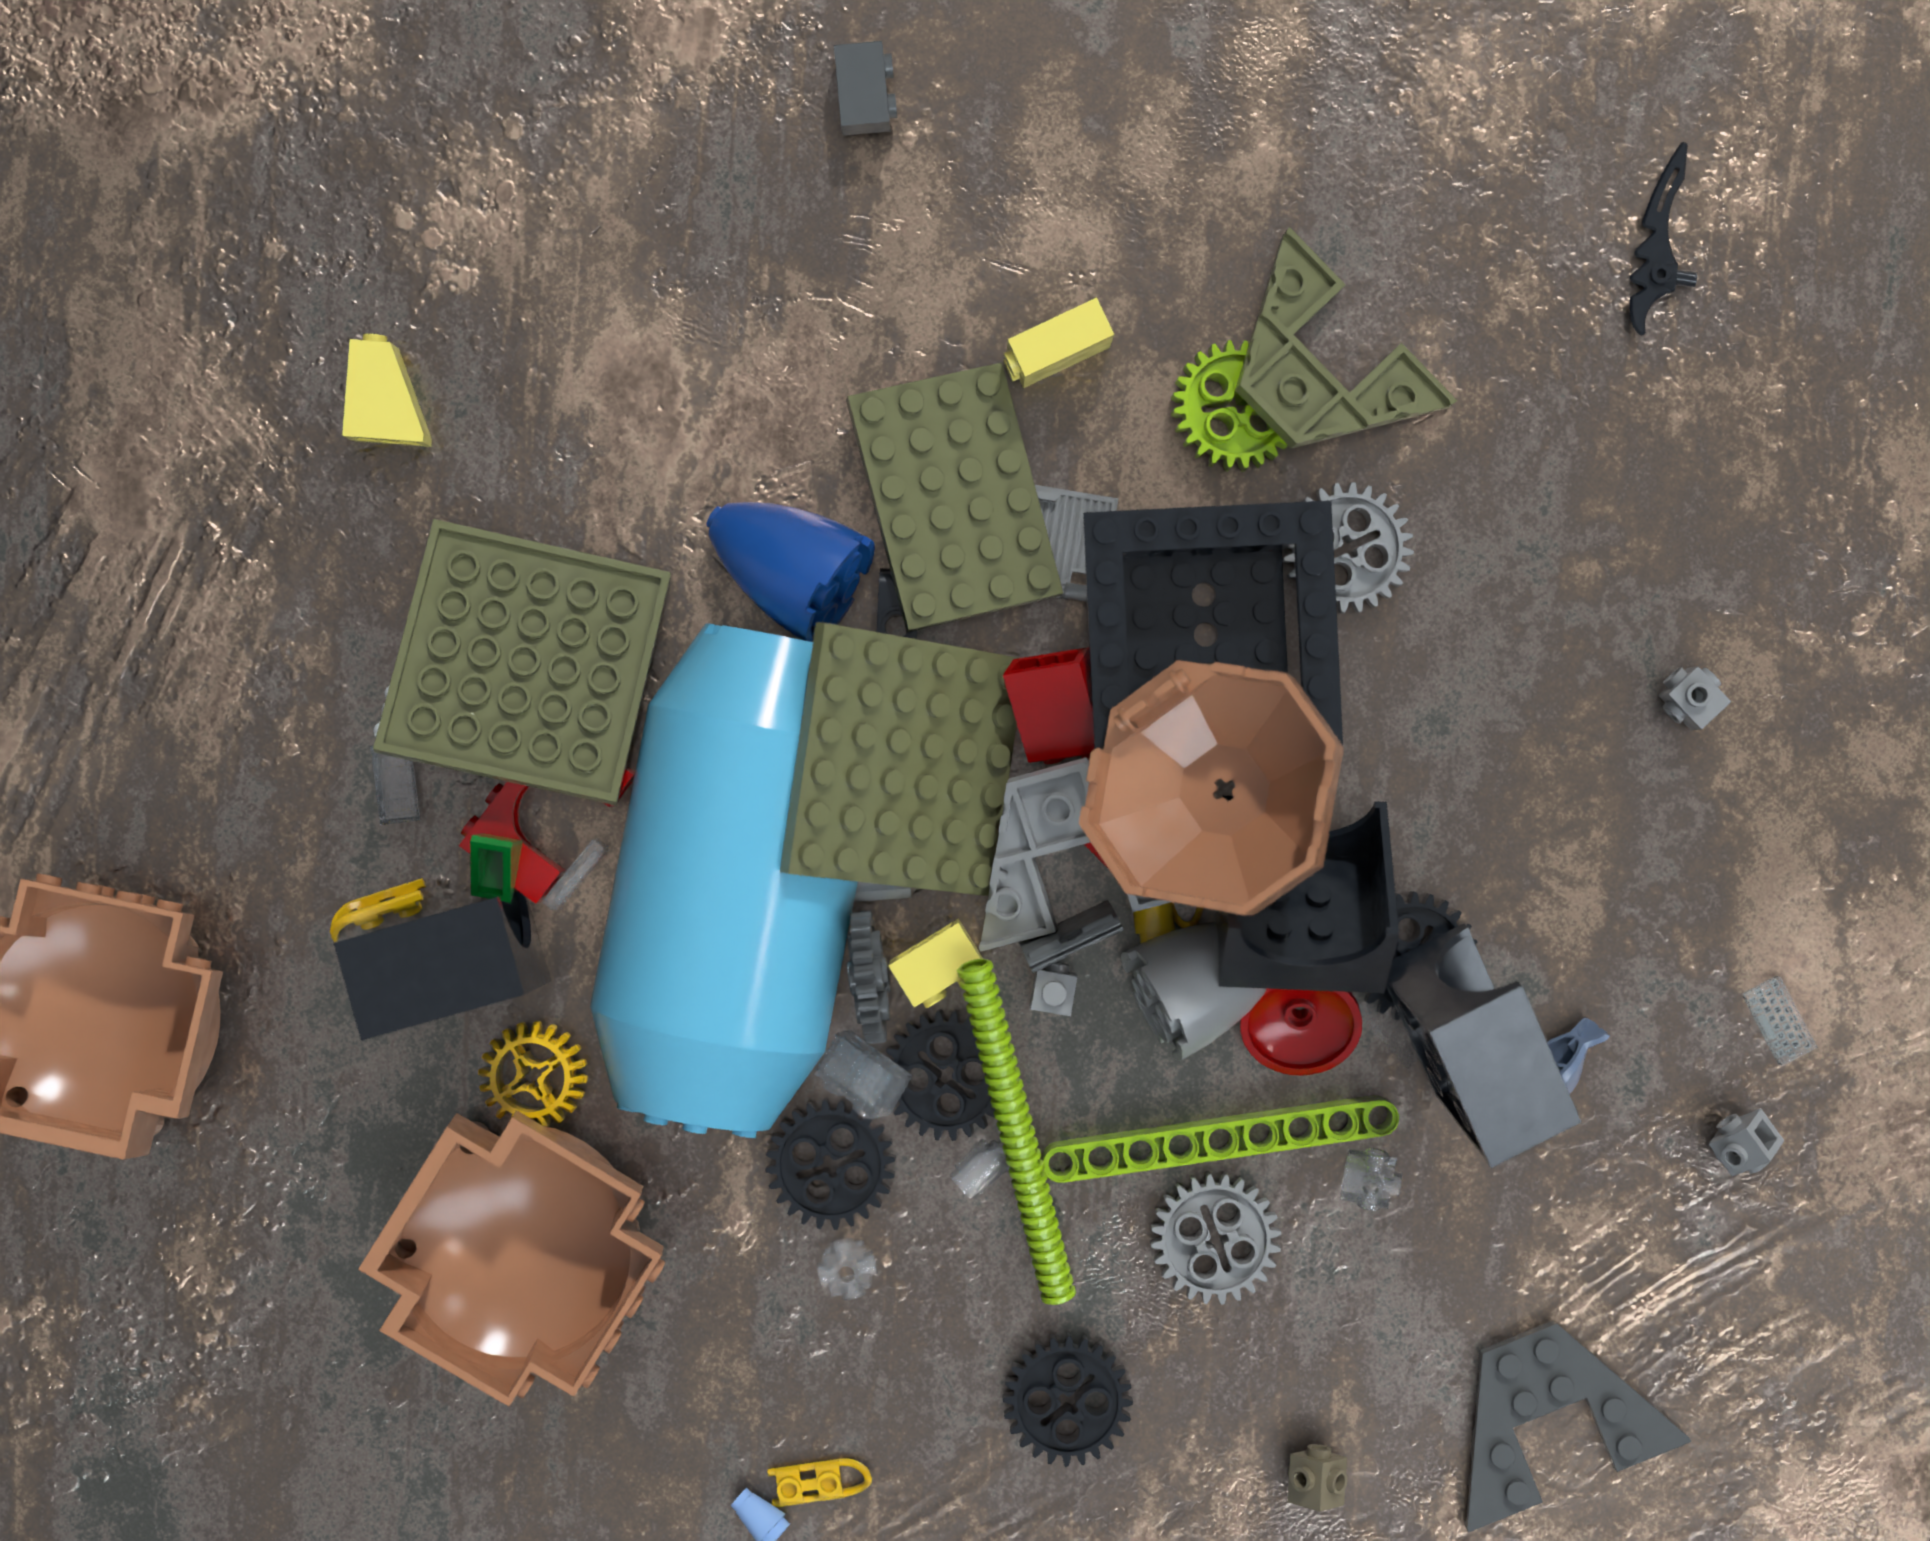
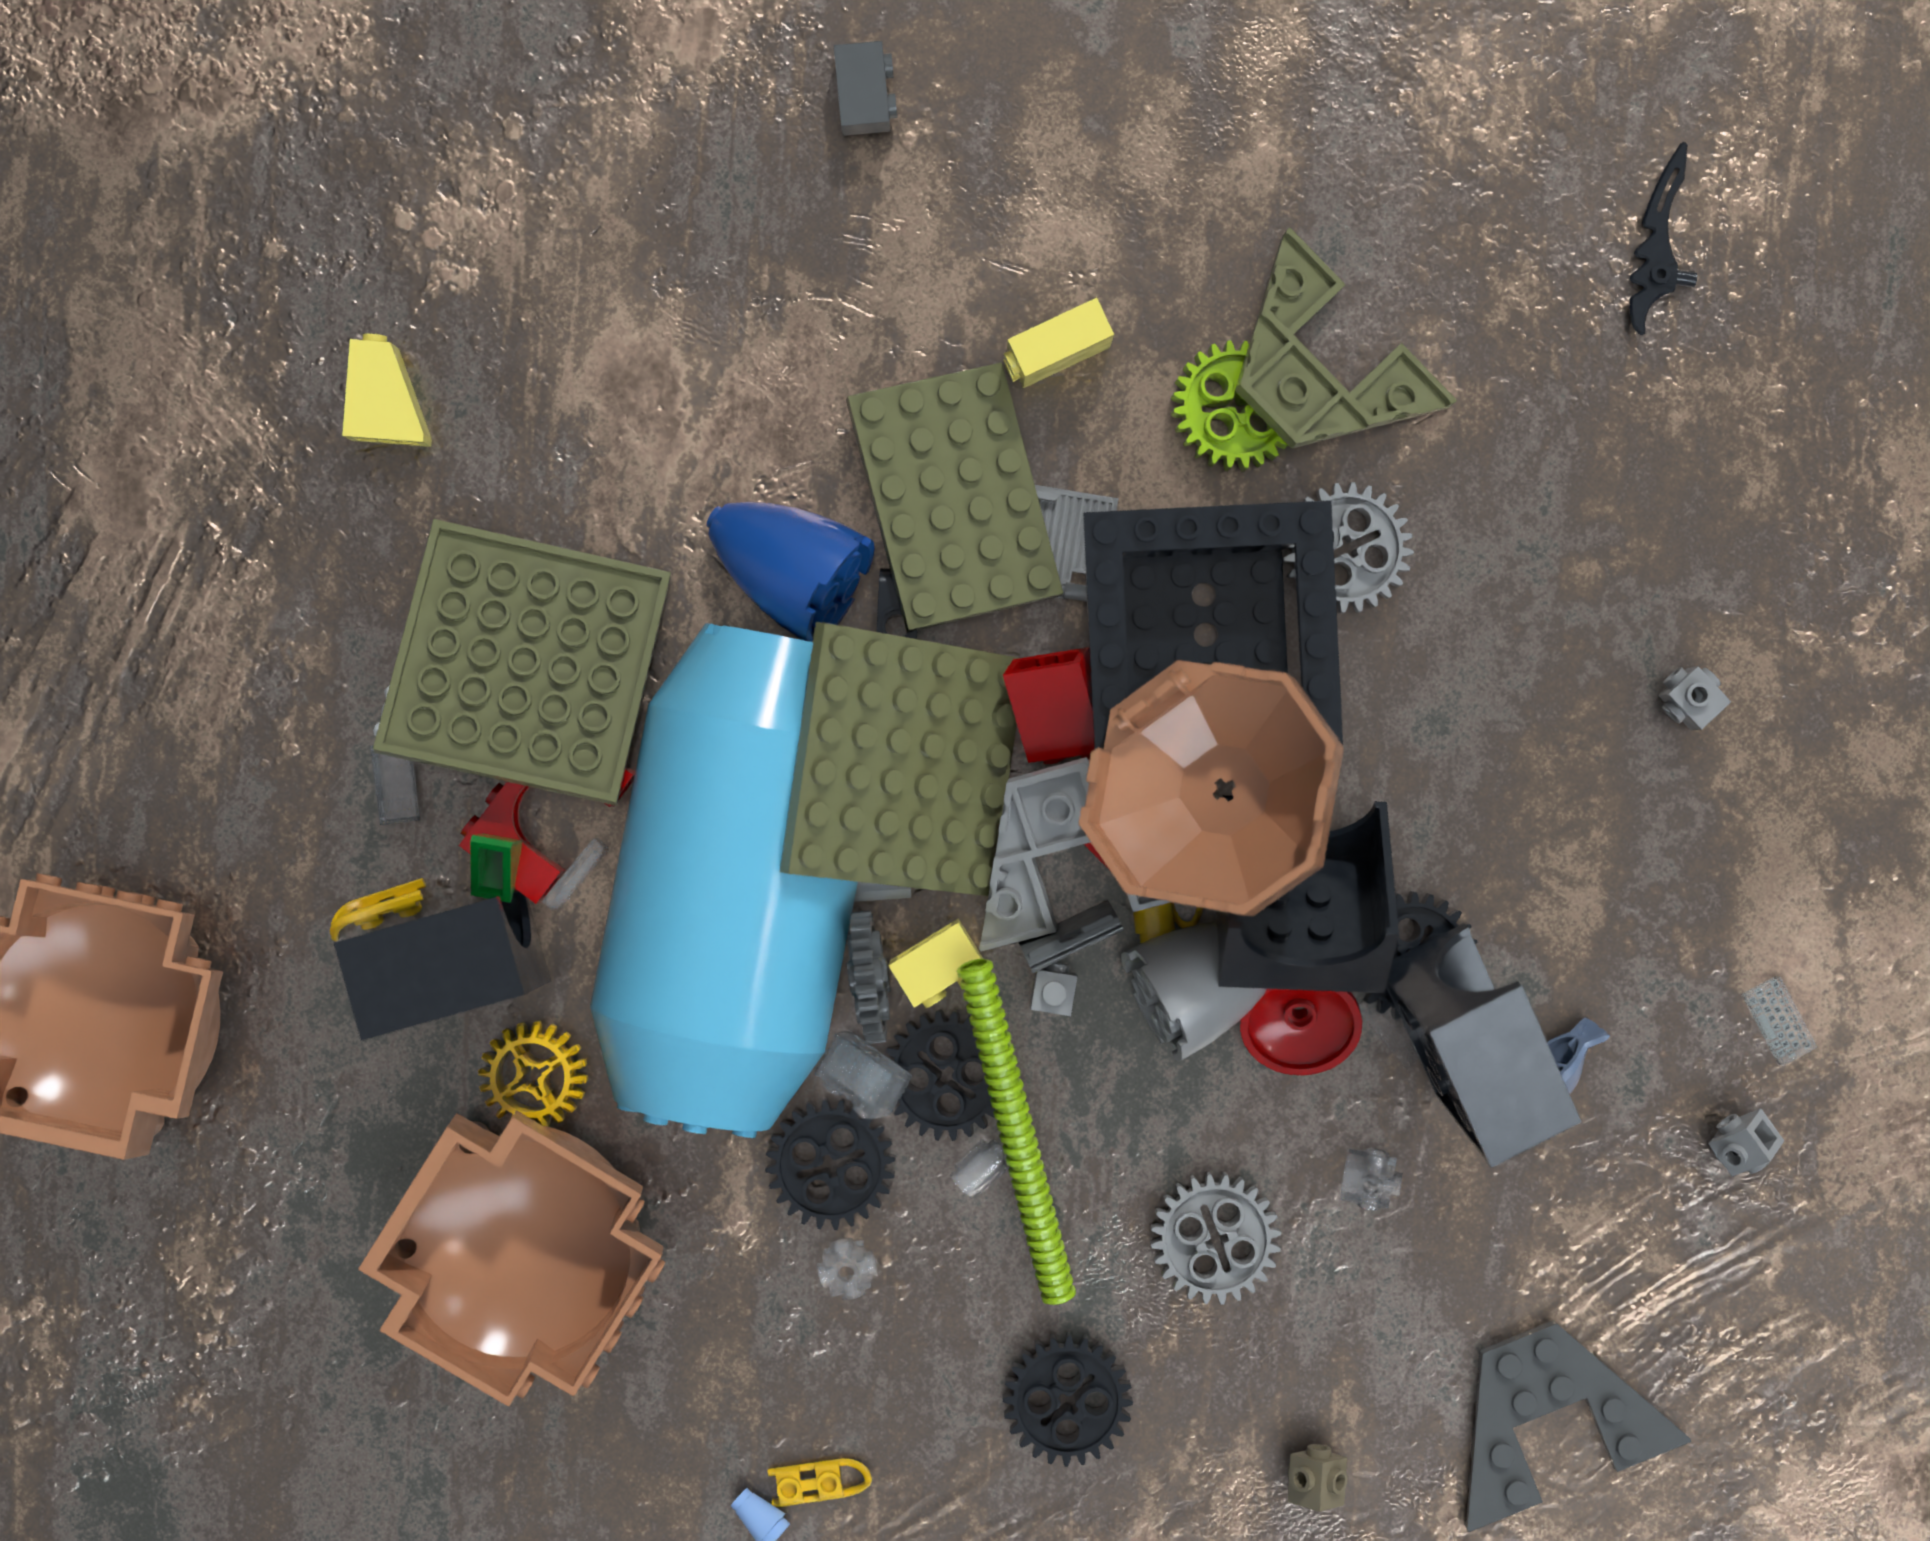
(1239, 1144): lime beam -> none

